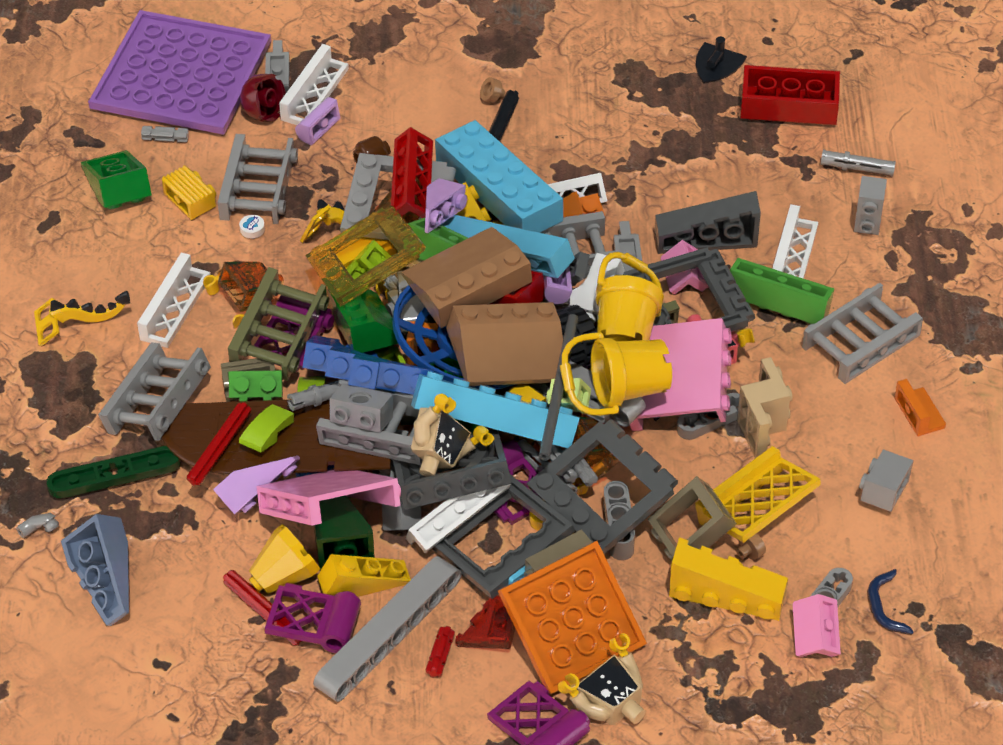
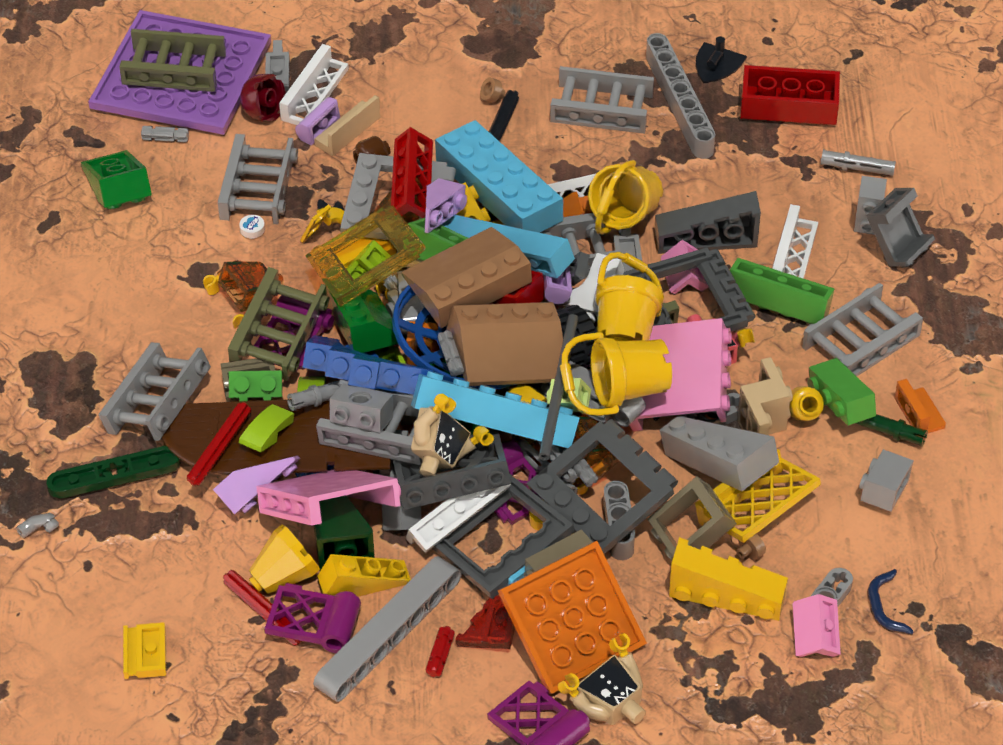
(72, 310): yellow piece -> none
(100, 559): sand blue wedge -> none
(144, 650): none -> yellow plate
(166, 302): white fence -> none
(171, 75): none -> olive fence
(189, 192): yellow brick -> none
(349, 126): none -> tan panel
(450, 353): none -> light grey axle
(601, 115): none -> light grey fence
(623, 195): none -> yellow piece
(680, 96): none -> light grey beam
(720, 451): none -> light grey wedge
(806, 403): none -> yellow head
(842, 391): none -> bright green brick
(897, 429): none -> dark green pin
(898, 228): none -> dark grey panel

